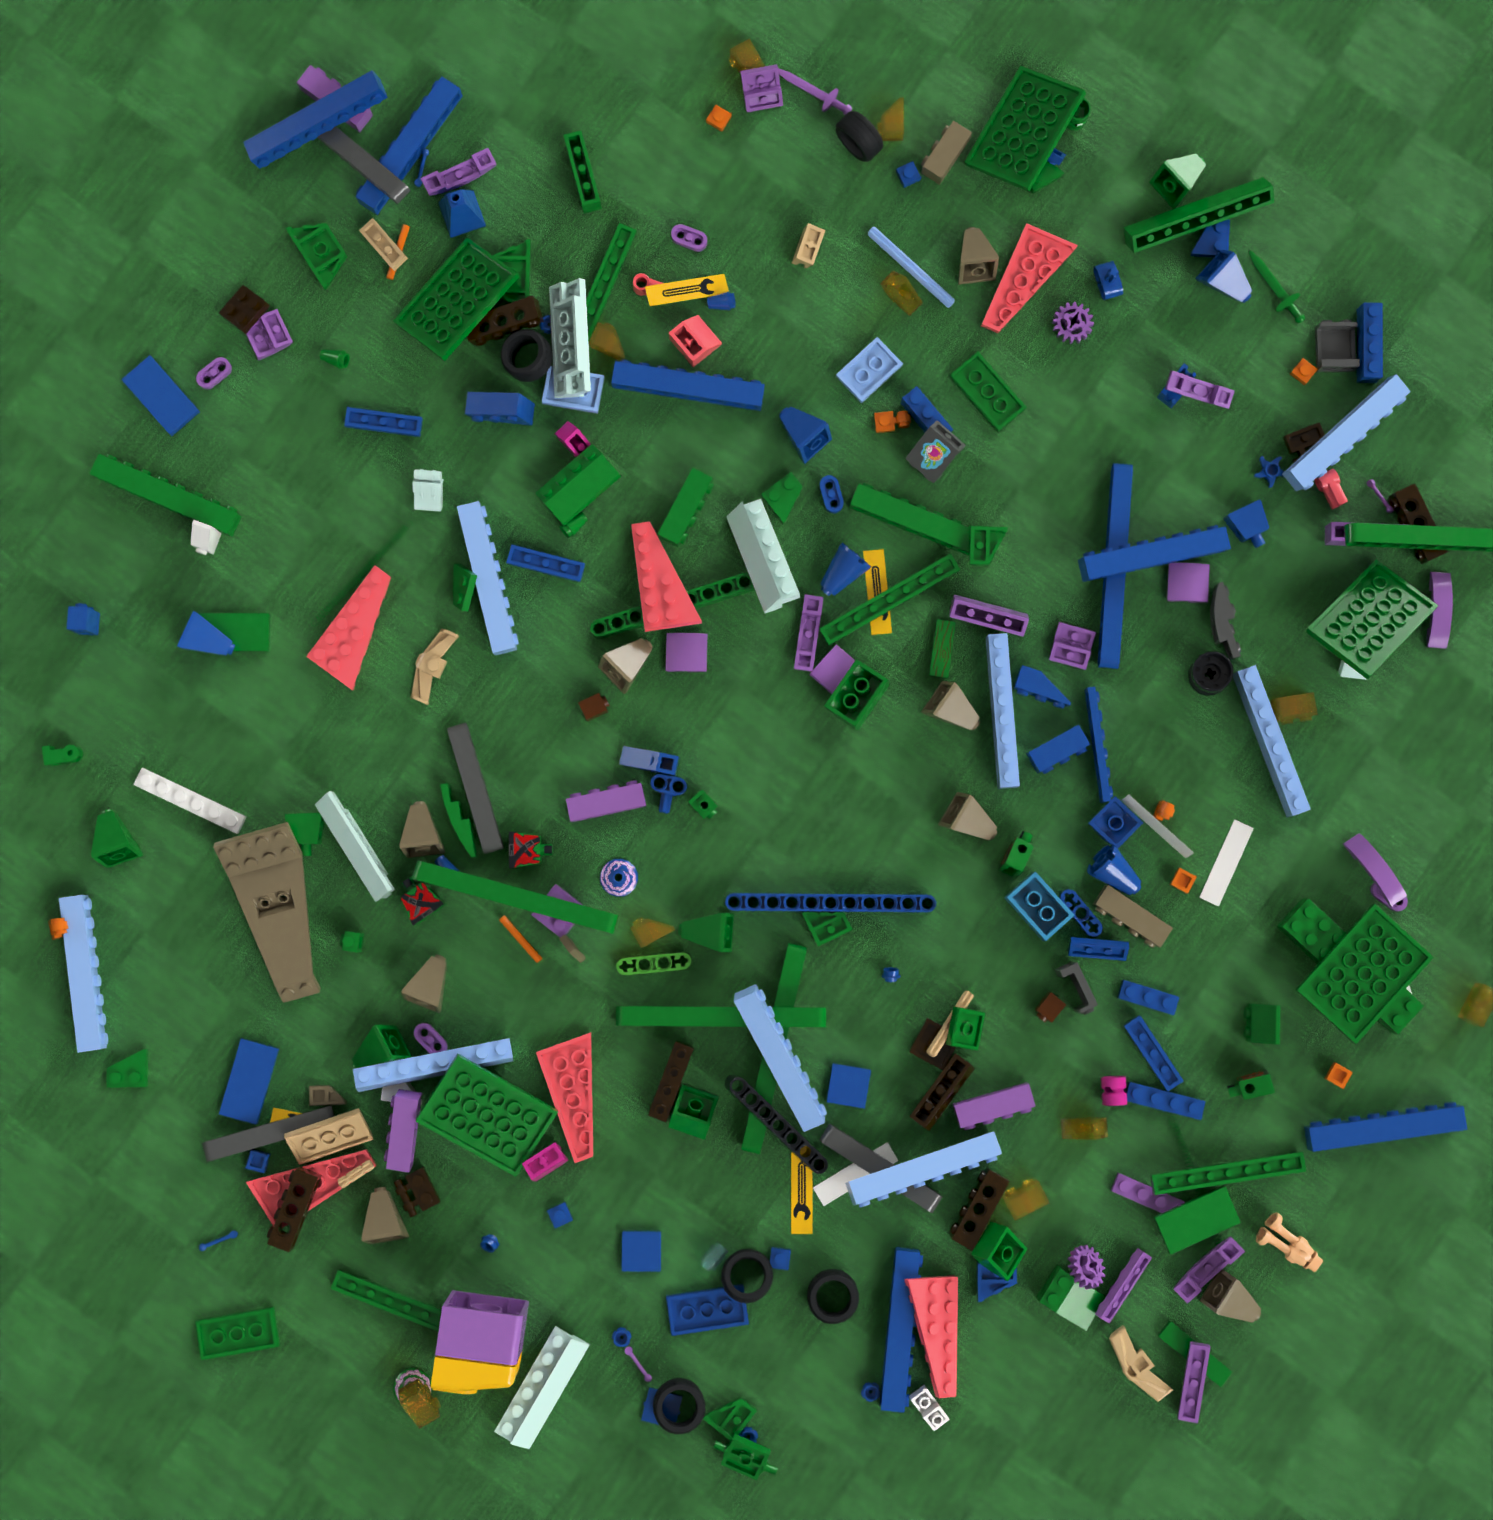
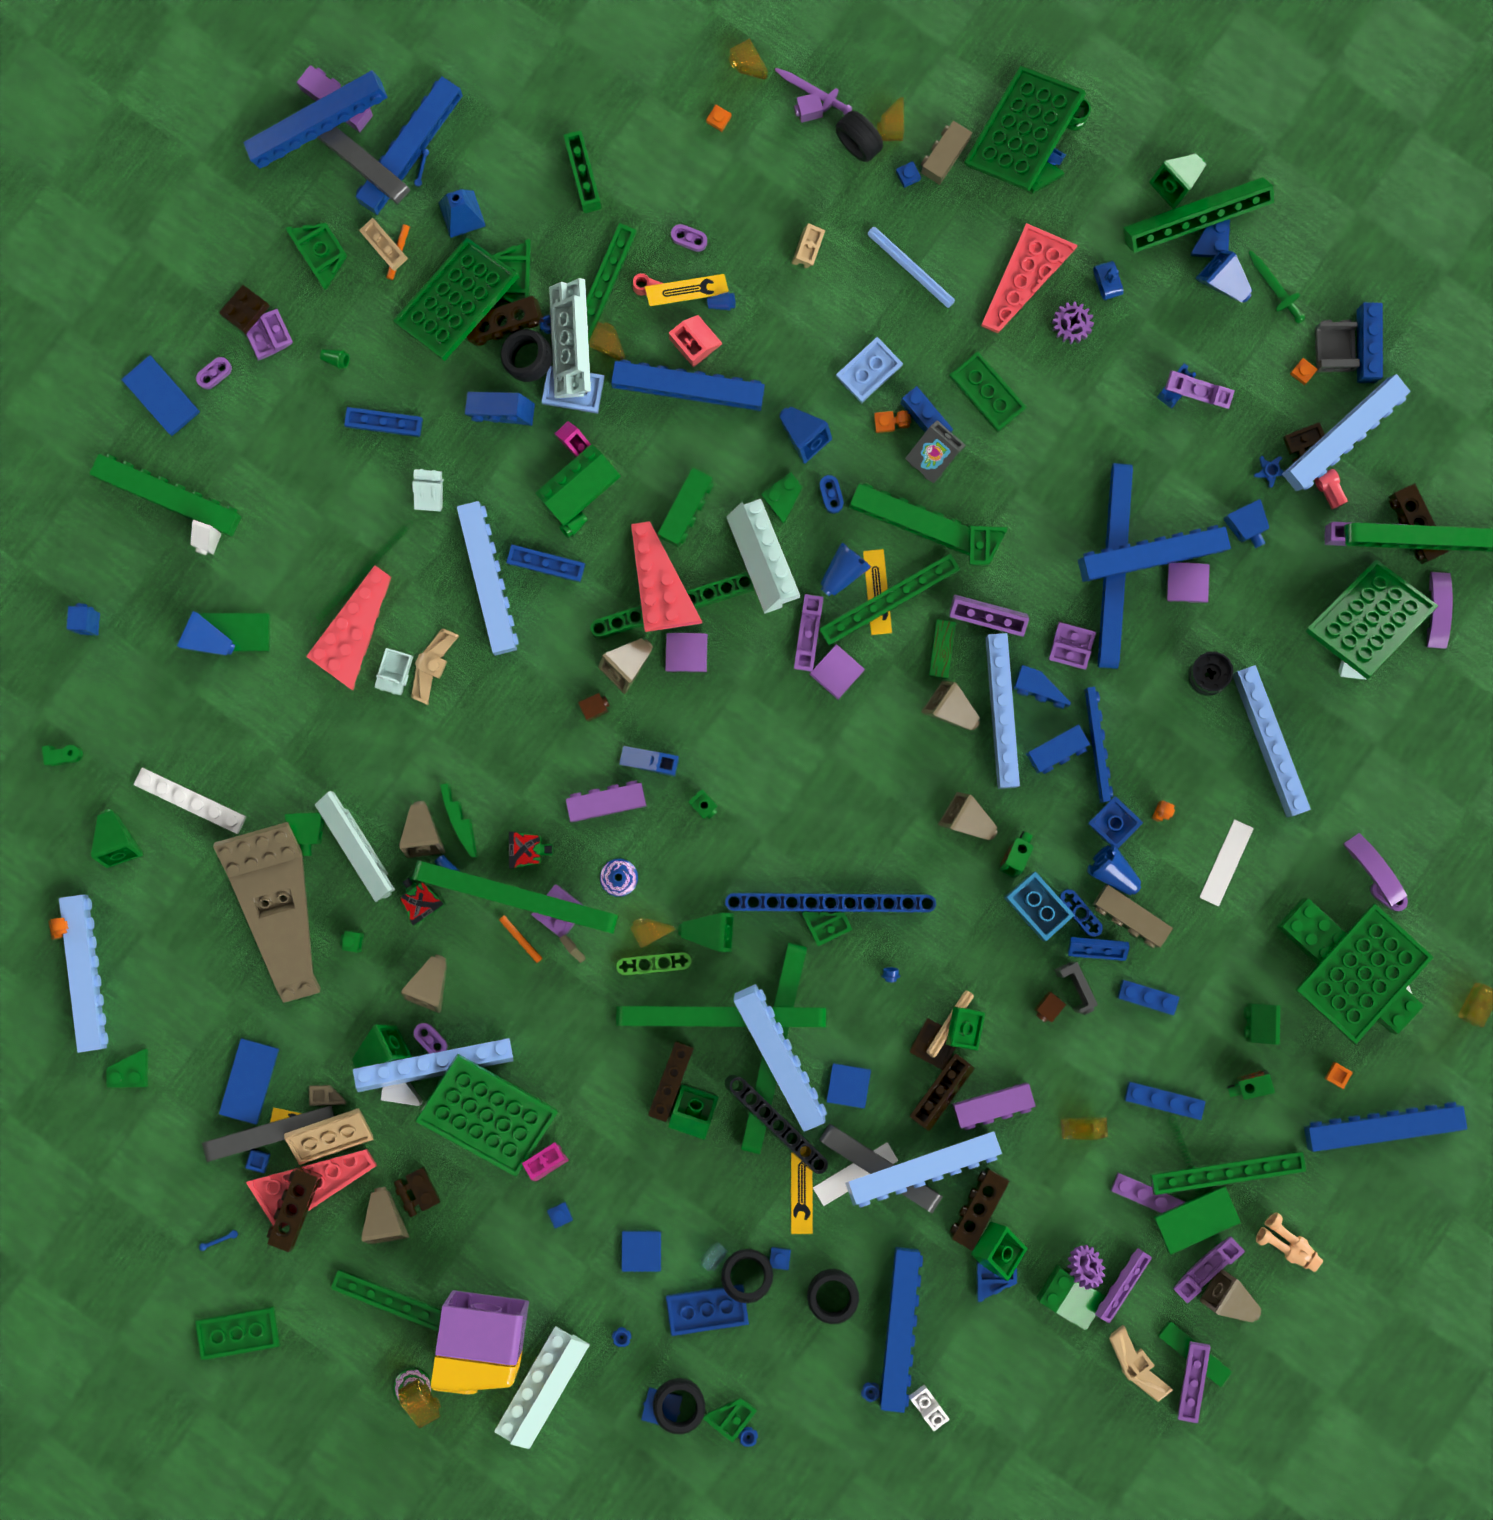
(355, 1174): tan axle -> none
(393, 671): none -> light aqua piece
(403, 1130): medium lavender brick -> none
(460, 174): medium lavender slope -> none
(463, 586): green wing -> none
(475, 788): dark grey beam -> none
(489, 1243): blue plate -> none
(569, 1081): coral wing -> none
(628, 1350): medium lavender hinge -> none
(667, 791): blue beam -> none
(745, 1457): green plate -> none
(761, 88): medium lavender slope -> none
(809, 107): none -> medium lavender brick
(857, 694): green slope -> none
(901, 292): clear yellow slope -> none
(936, 1320): coral wing -> none
(978, 258): dark tan slope -> none
(1025, 1199): clear yellow brick -> none
(1113, 1090): dark pink wheel -> none
(1153, 1053): blue plate -> none
(1157, 826): white sticker -> none
(1183, 880): orange plate -> none
(1220, 614): dark grey slope -> none
(1294, 707): clear yellow brick -> none
(1371, 483): medium lavender hinge -> none

